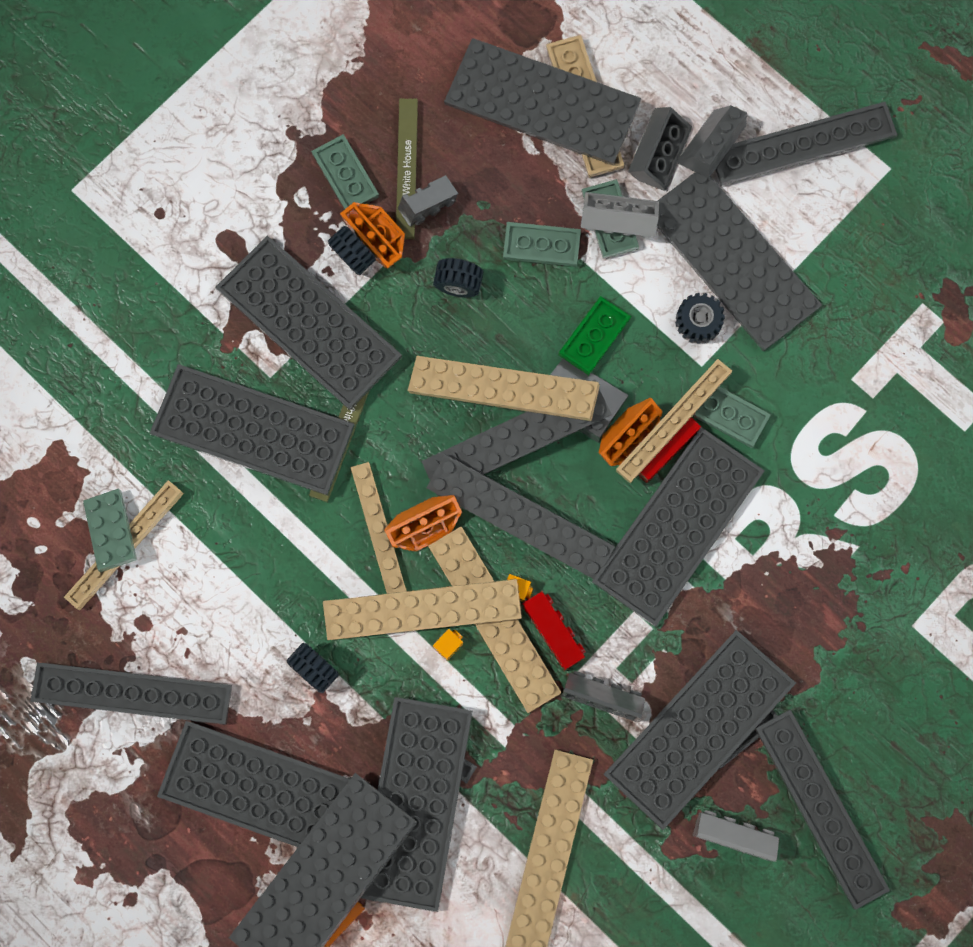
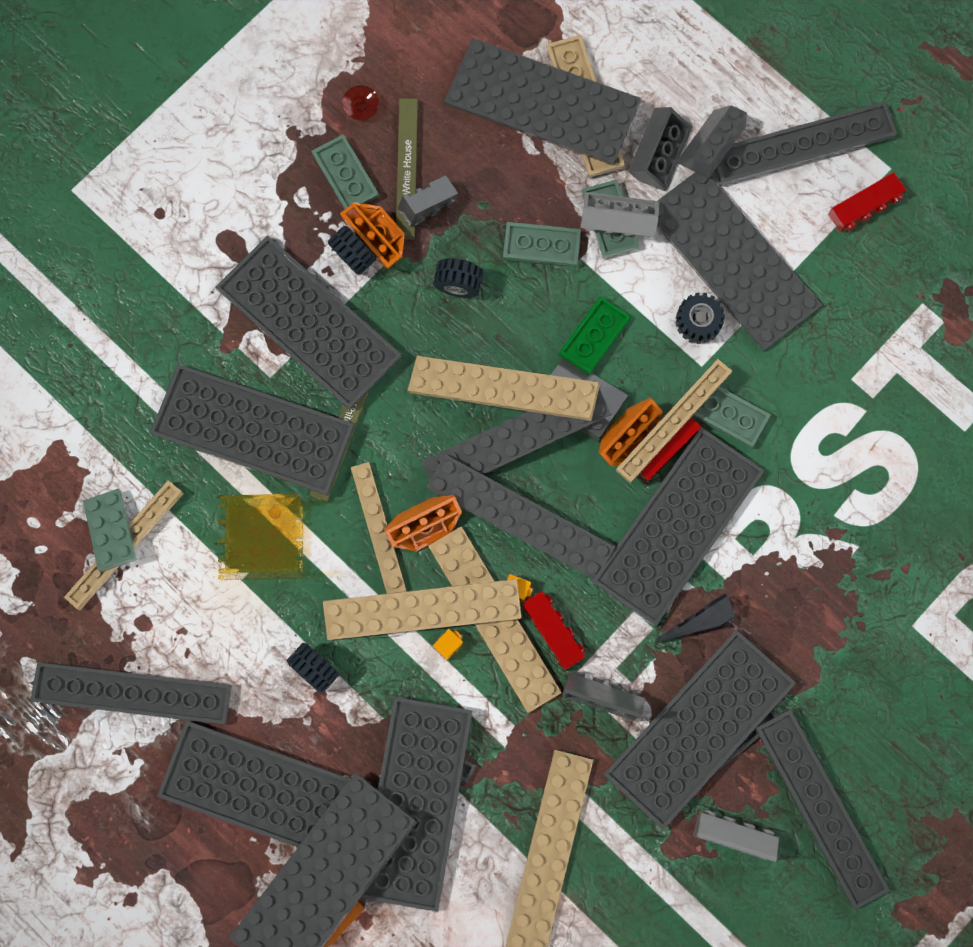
(262, 537): none -> clear yellow windscreen
(360, 95): none -> clear red dish
(709, 617): none -> black wedge
(866, 202): none -> red brick

